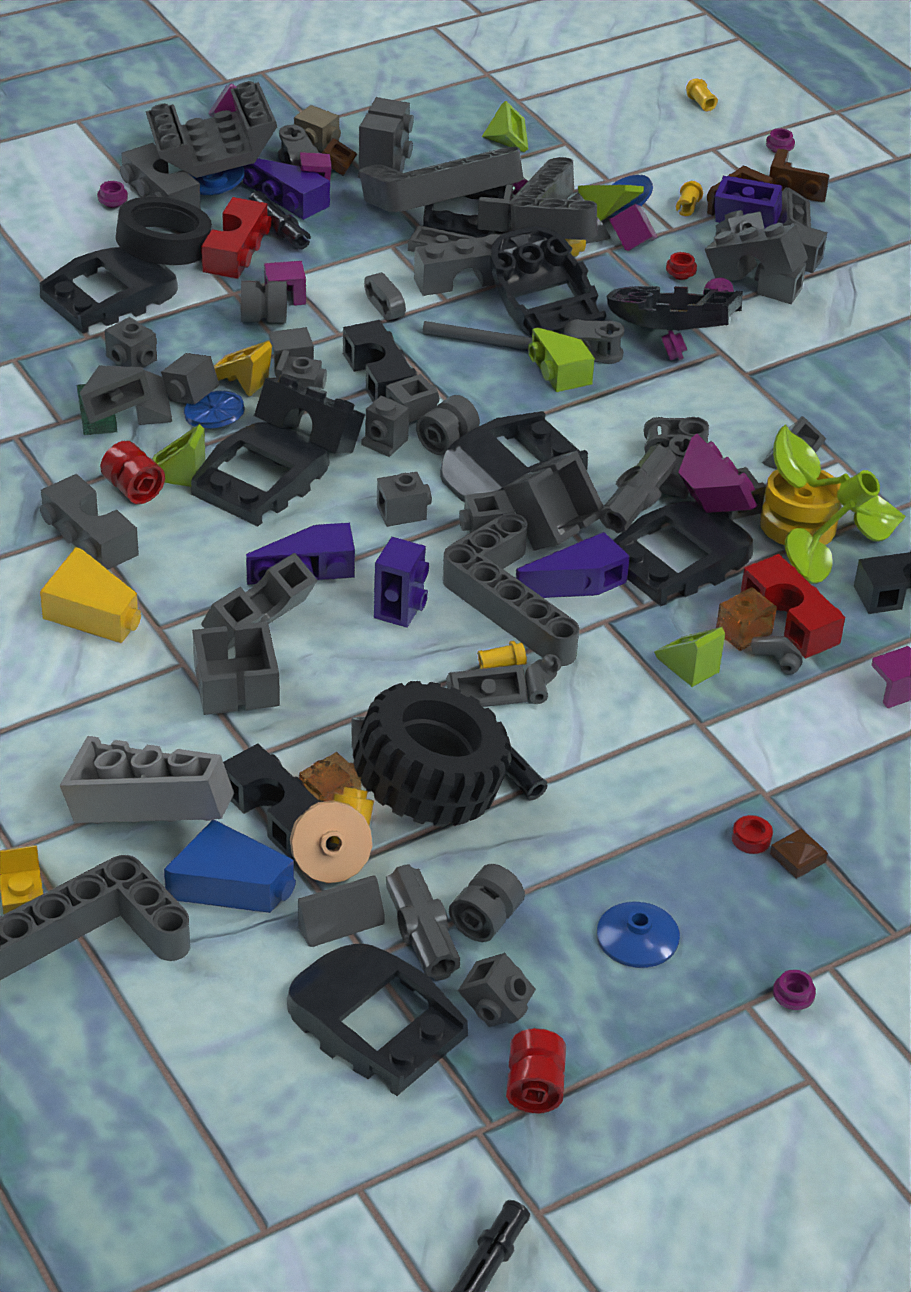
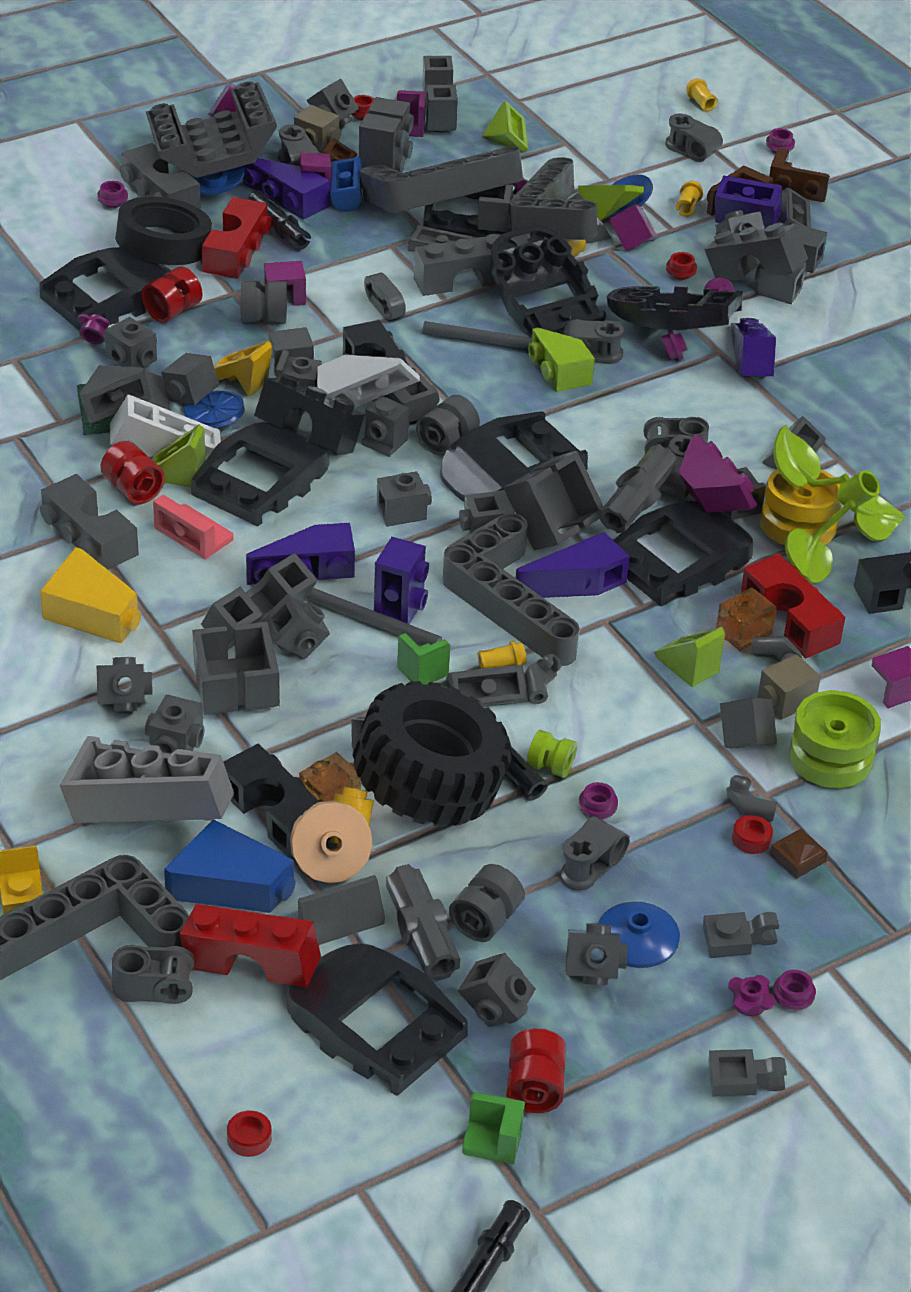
(93, 328): none -> magenta plate
(109, 677): none -> dark grey brick
(148, 974): none -> dark grey piece
(154, 427): none -> white slope
(172, 294): none -> red wheel
(176, 725): none -> dark grey brick
(189, 527): none -> coral panel
(249, 1133): none -> red tile
(280, 944): none -> red arch
(297, 626): none -> dark grey brick
(336, 100): none -> dark grey brick
(346, 184): none -> blue brick
(364, 103): none -> red plate
(364, 377): none -> white slope
(371, 617): none -> dark grey bar
(417, 108): none -> magenta panel
(425, 662): none -> bright green panel
(440, 93): none -> dark grey arch
(494, 1128): none -> bright green panel
(552, 753): none -> lime wheel
(580, 945): none -> dark grey brick
(592, 853): none -> dark grey piece
(598, 800): none -> magenta plate
(693, 138): none -> dark grey piece
(734, 935): none -> dark grey plate
(739, 1074): none -> dark grey plate
(745, 801): none -> dark grey arm
(748, 722): none -> dark grey panel
(751, 995): none -> magenta plate
(753, 348): none -> dark purple slope
(788, 684): none -> dark tan brick
(834, 739): none -> lime wheel

